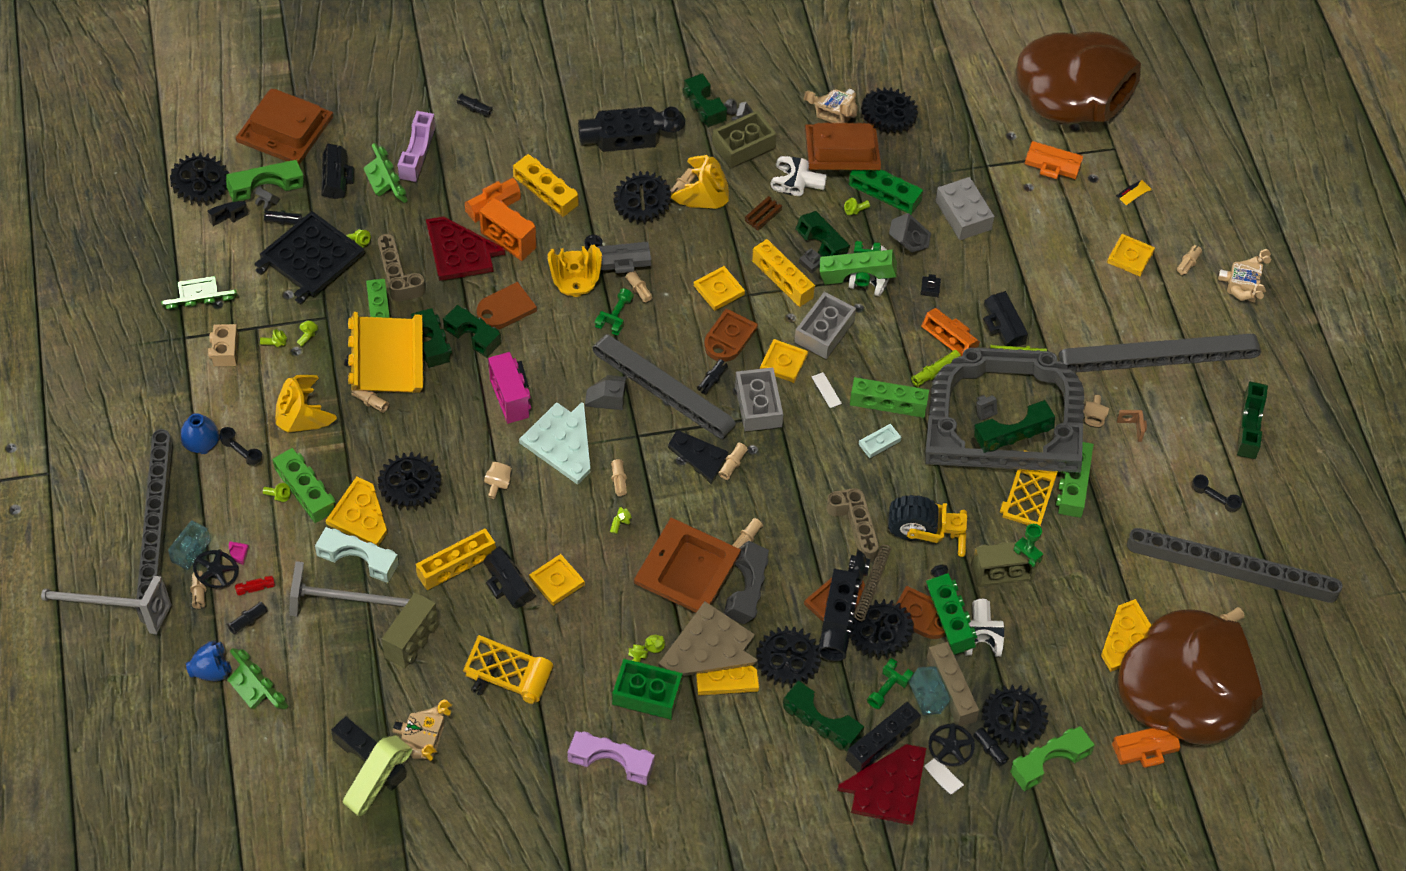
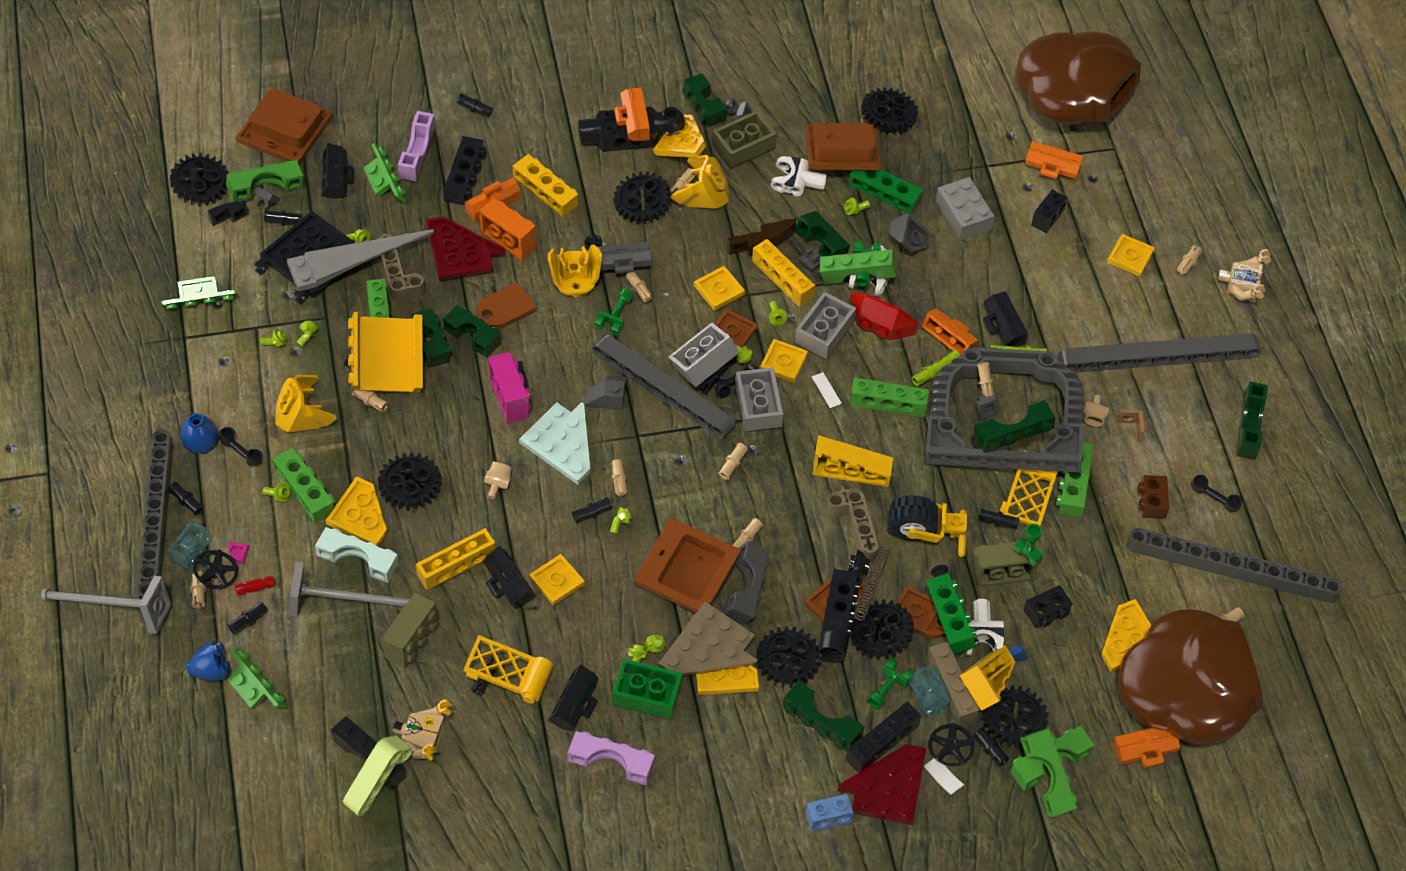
(185, 498): none -> black pin
(224, 349): tan brick -> none
(324, 264): none -> light grey plate
(464, 170): none -> black brick
(572, 698): none -> black piece
(591, 510): none -> black pin
(635, 110): none -> orange piece
(683, 143): none -> yellow plate
(701, 455): black wing -> none
(703, 354): none -> light grey brick
(723, 386): none -> black bar
(744, 354): none -> lime plate
(763, 209): reddish brown tile -> none
(775, 232): none -> dark brown slope
(777, 316): none -> lime plate
(829, 813): none -> medium blue brick
(835, 106): tan torso -> none
(851, 463): none -> yellow wedge
(879, 440): light aqua plate -> none
(881, 317): none -> red wedge
(930, 286): black tile -> none
(985, 379): none -> tan axle
(988, 675): none -> yellow wedge
(999, 519): none -> black pin
(1018, 654): none -> blue tile
(1045, 603): none -> black brick
(1049, 211): none -> black brick
(1059, 796): none -> bright green arch
(1133, 192): yellow sticker -> none
(1157, 497): none -> reddish brown brick

